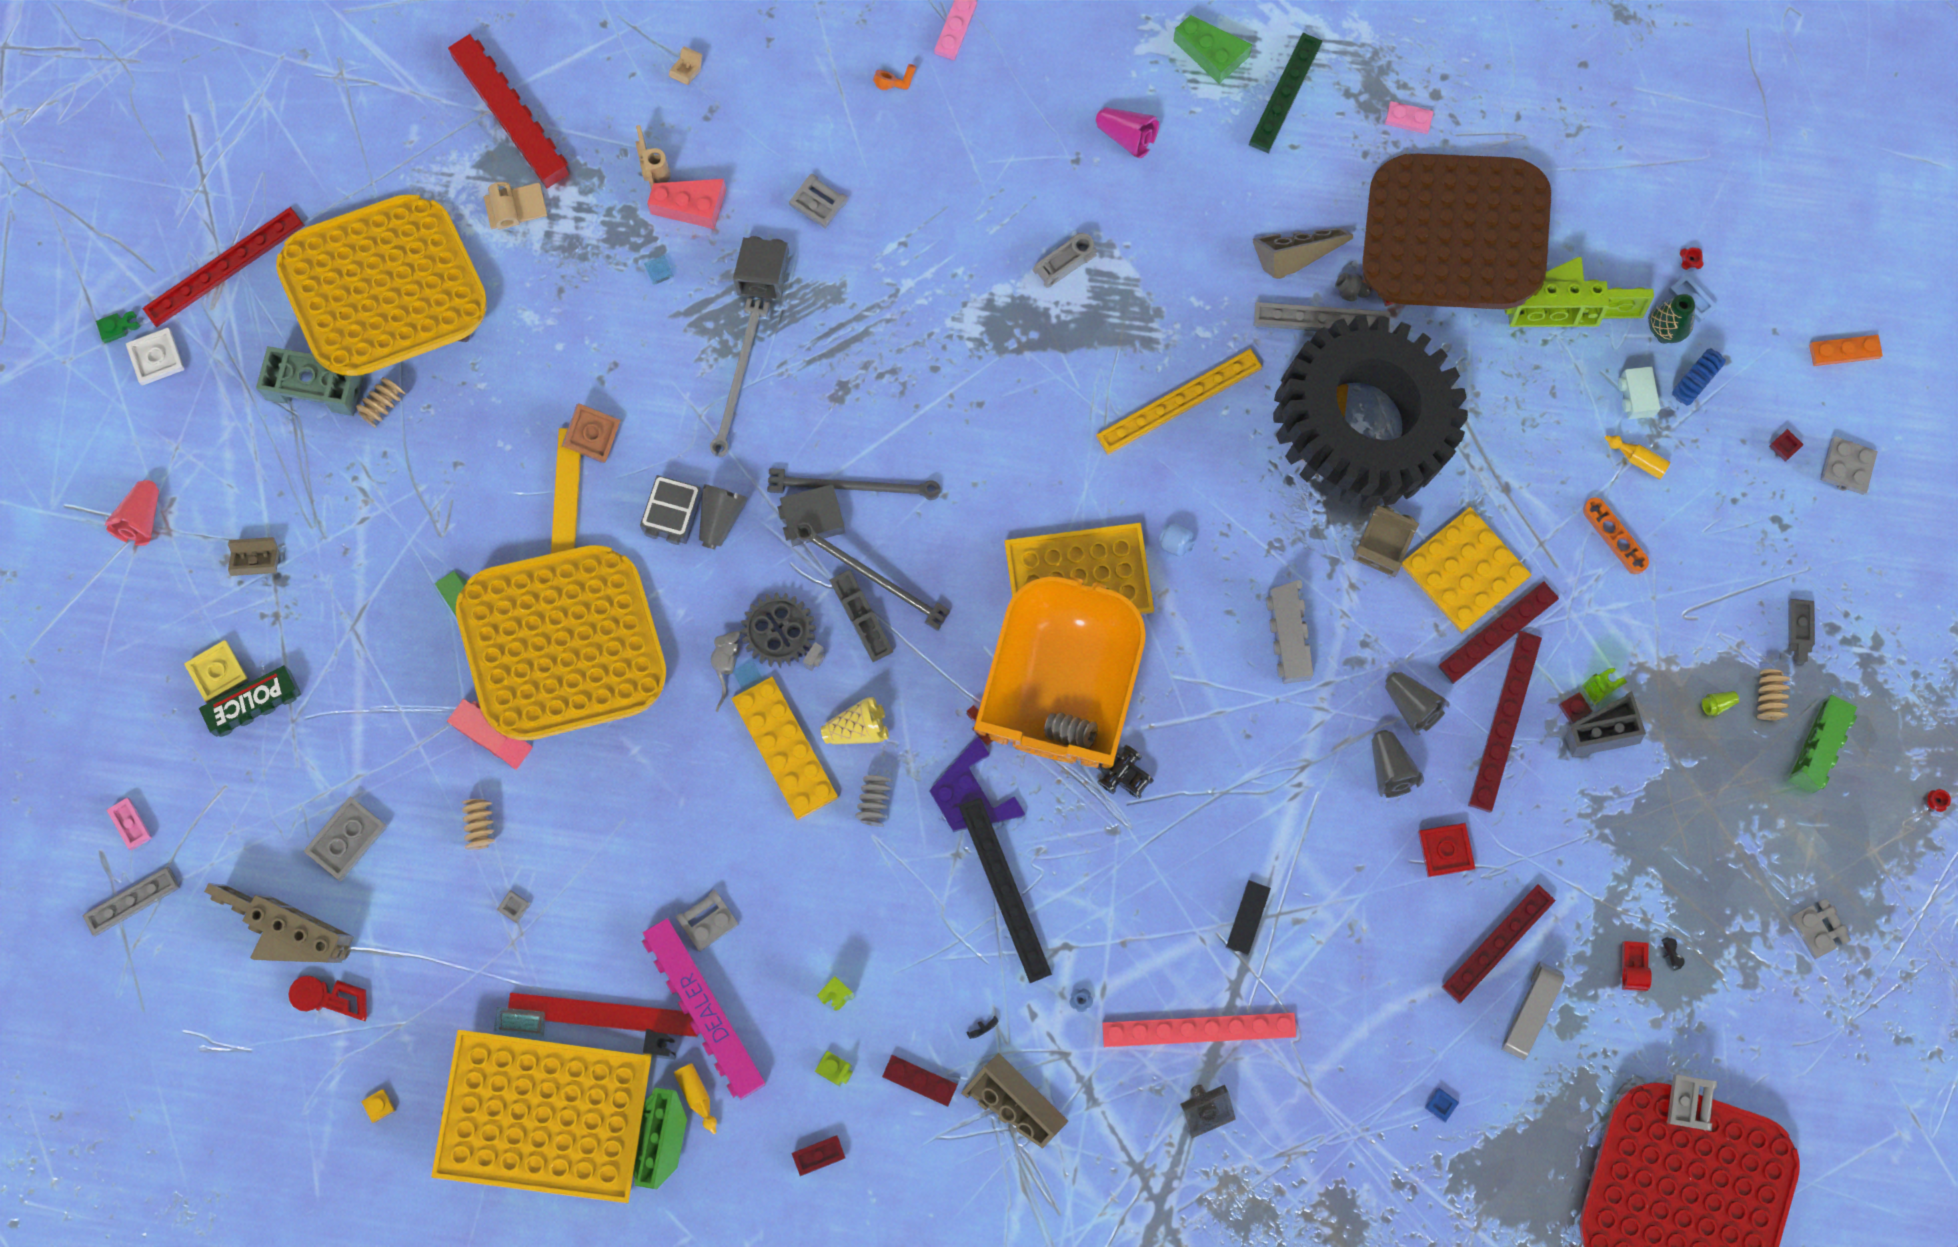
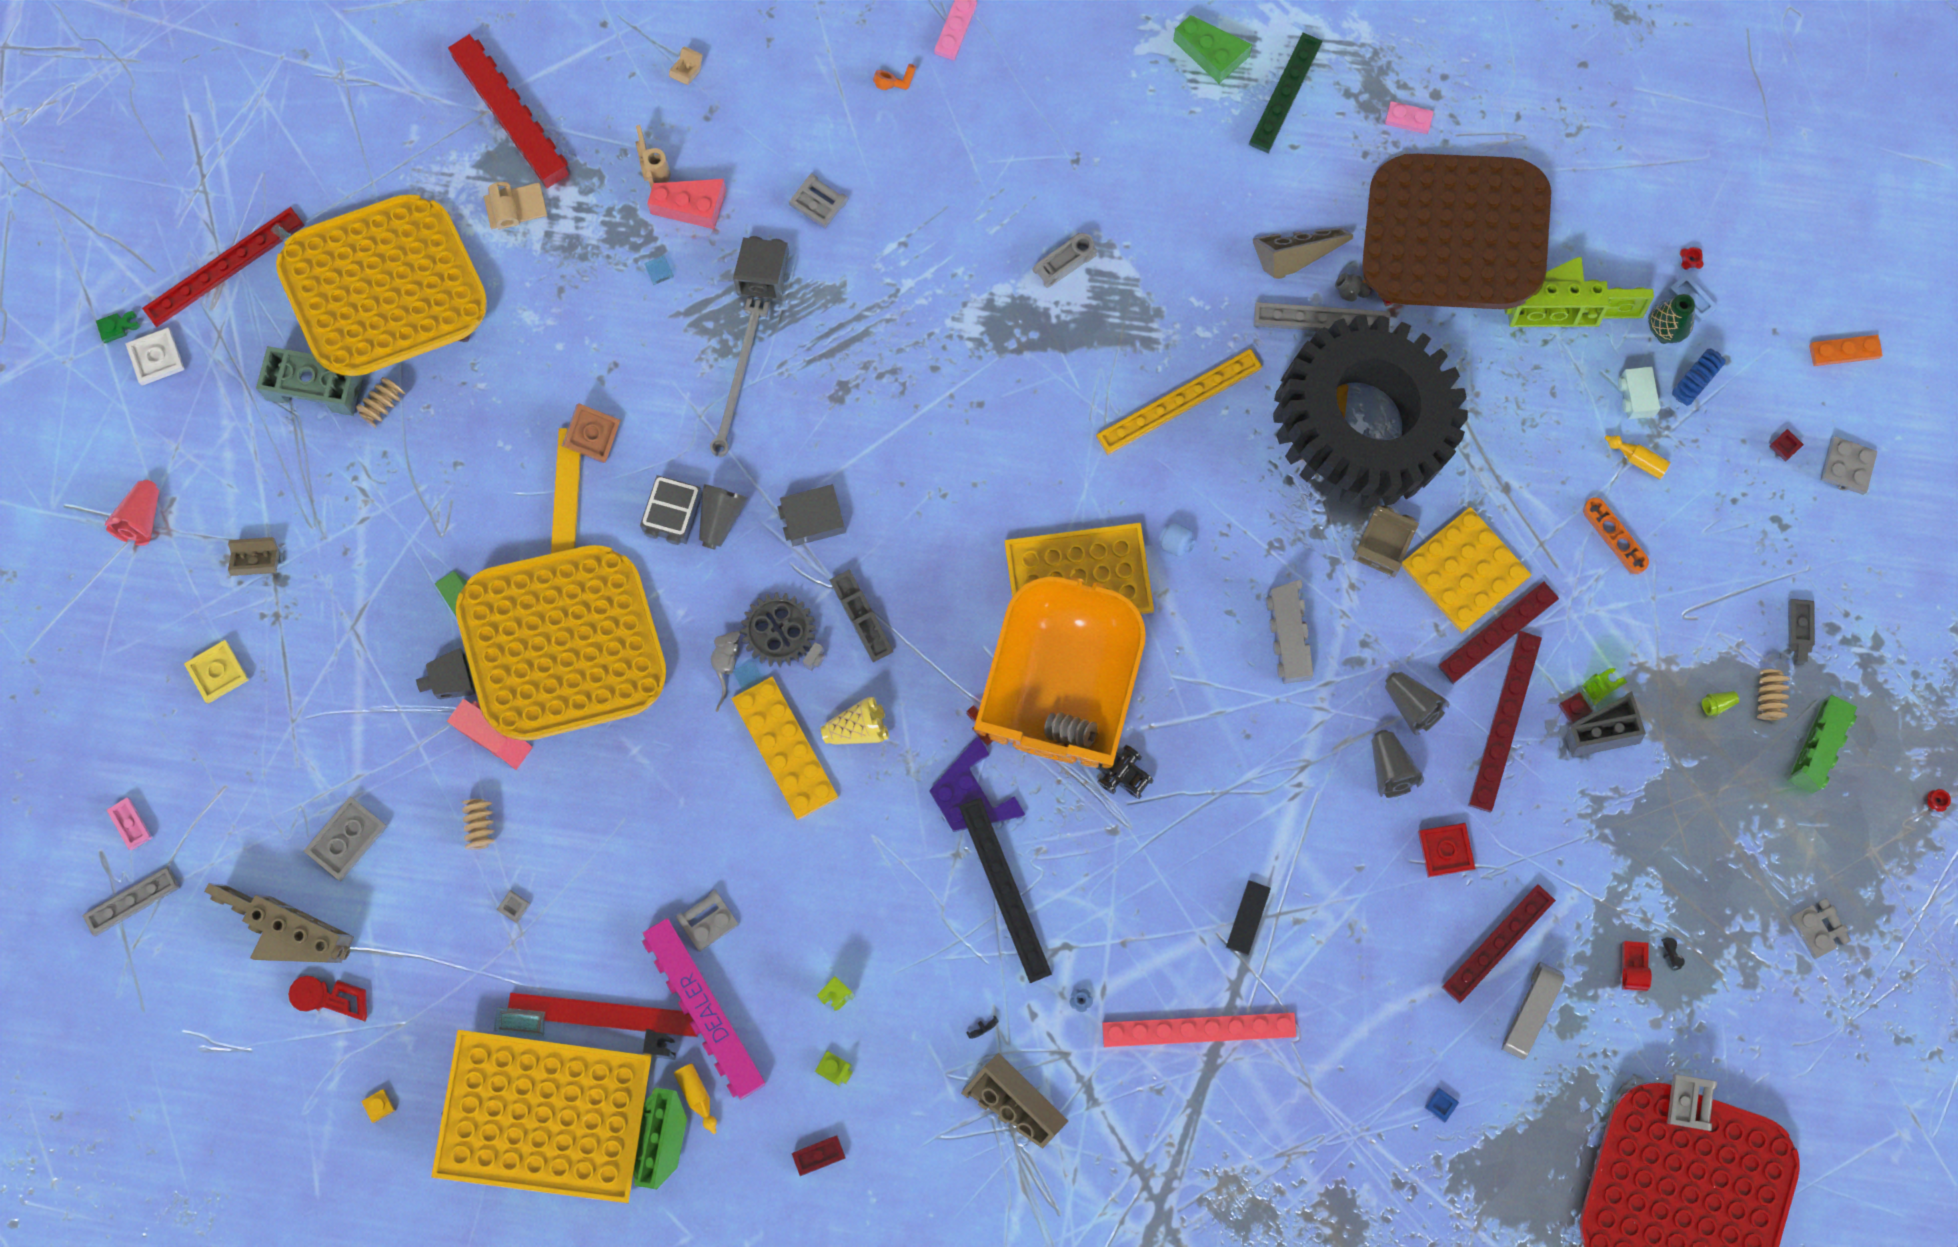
(250, 701): dark green brick -> none
(280, 232): none -> clear light blue tile
(448, 676): none -> dark grey torso
(782, 481): dark grey hinge -> none
(873, 800): light grey piece -> none
(919, 1080): dark red plate -> none
(932, 613): dark grey hinge -> none
(1129, 129): dark pink cone -> none
(1207, 1110): clear smoke tile -> none

